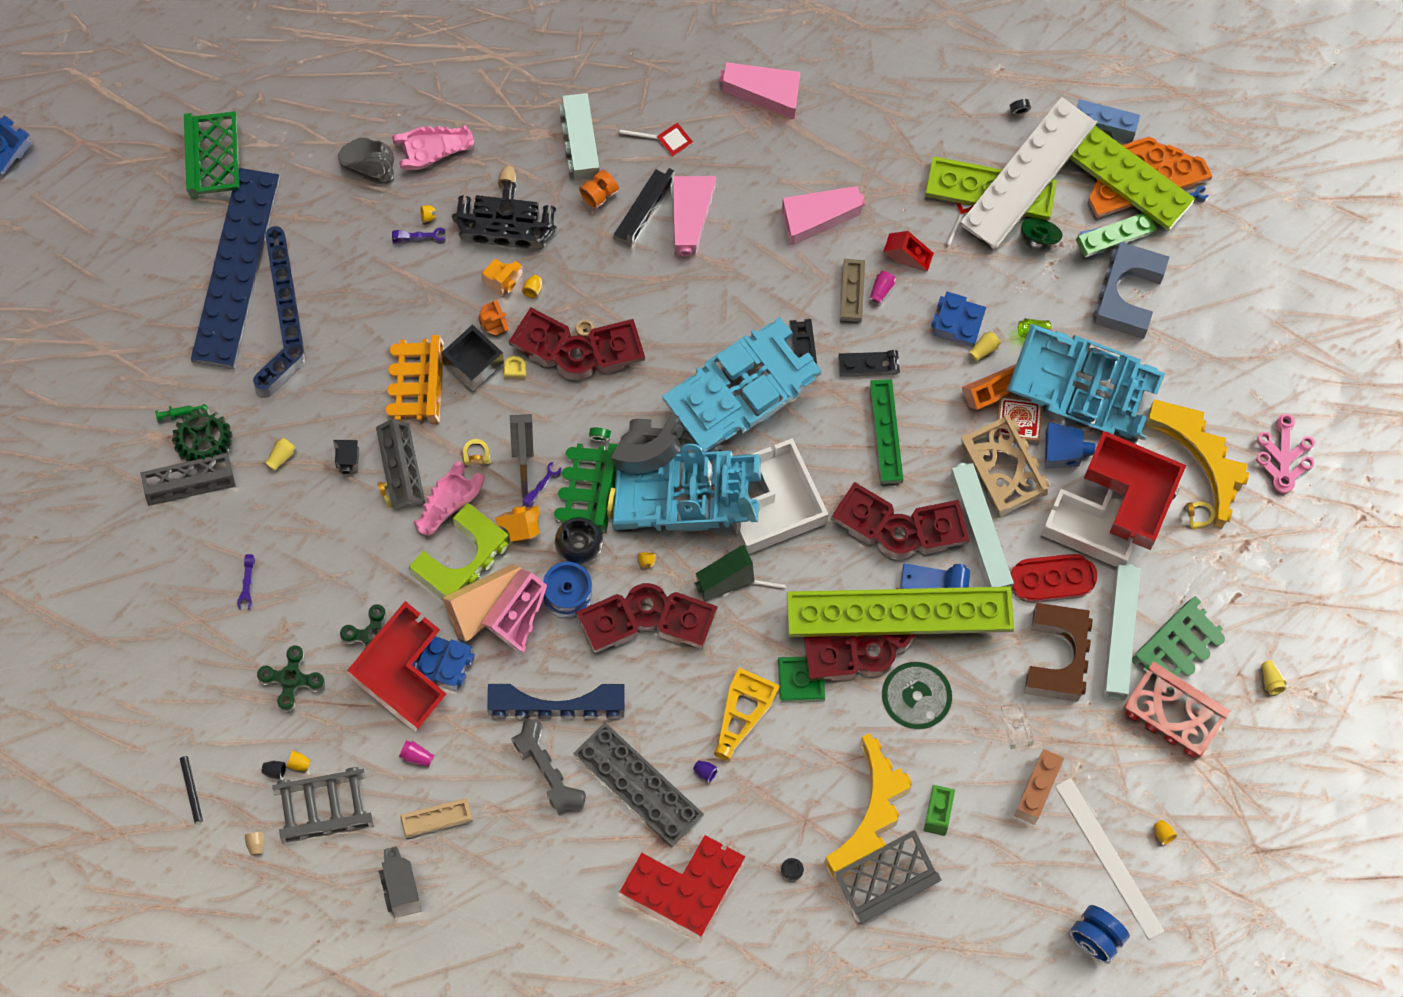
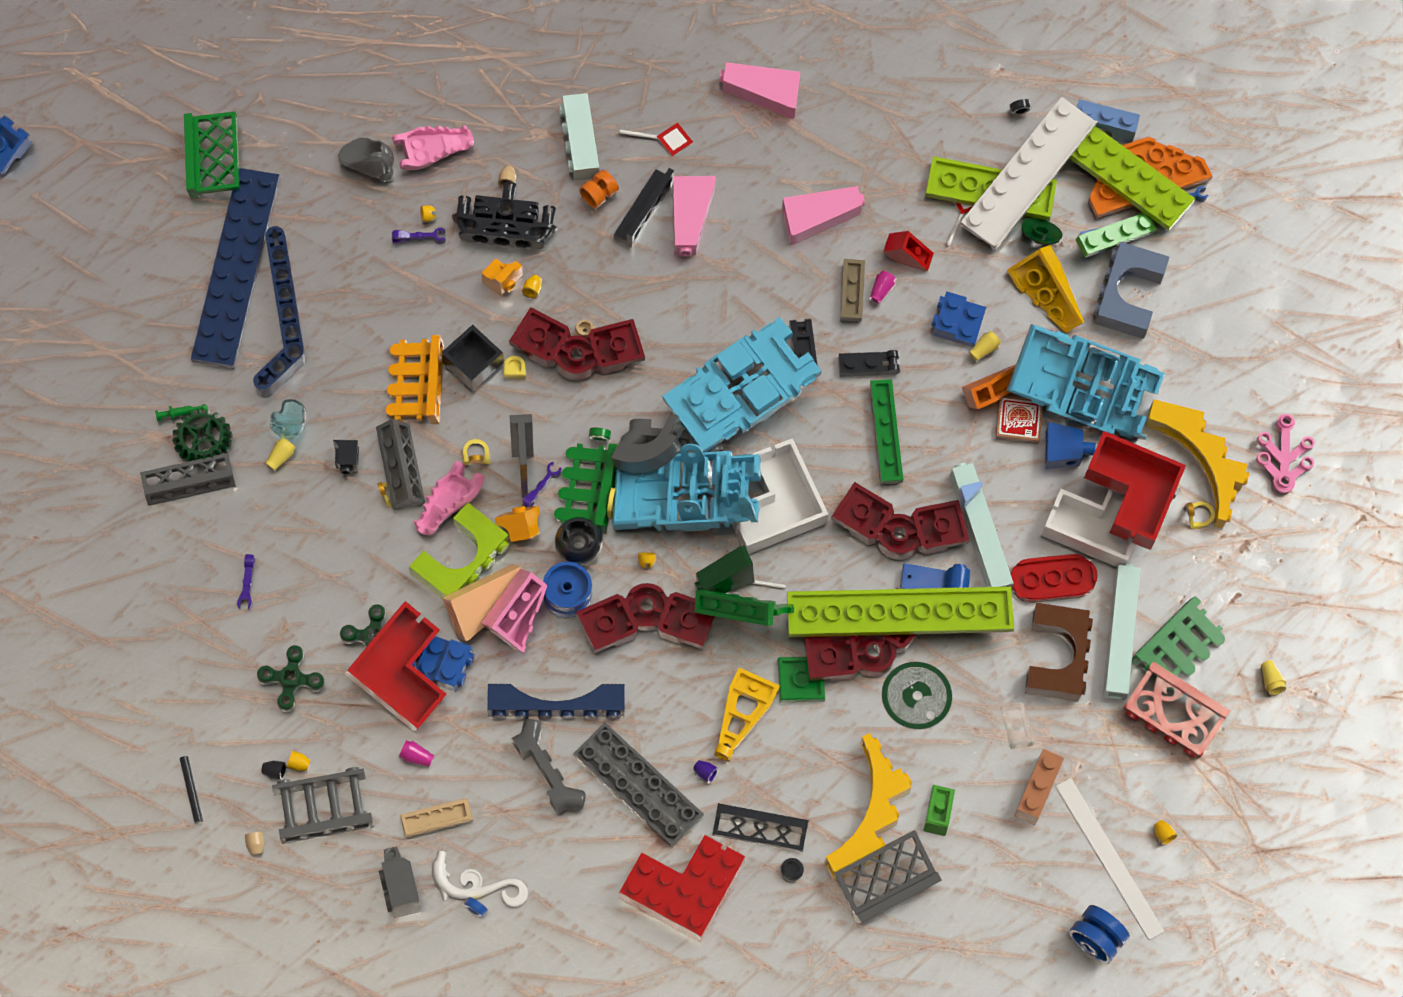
(289, 420): none -> clear light blue helmet
(447, 889): none -> white plant
(475, 907): none -> blue tile
(492, 318): orange piece -> none
(739, 608): none -> green fence
(763, 819): none -> black fence
(969, 492): none -> light blue slope
(1000, 494): tan fence -> none
(1023, 325): clear neon green cone -> none
(1046, 284): none -> yellow wedge

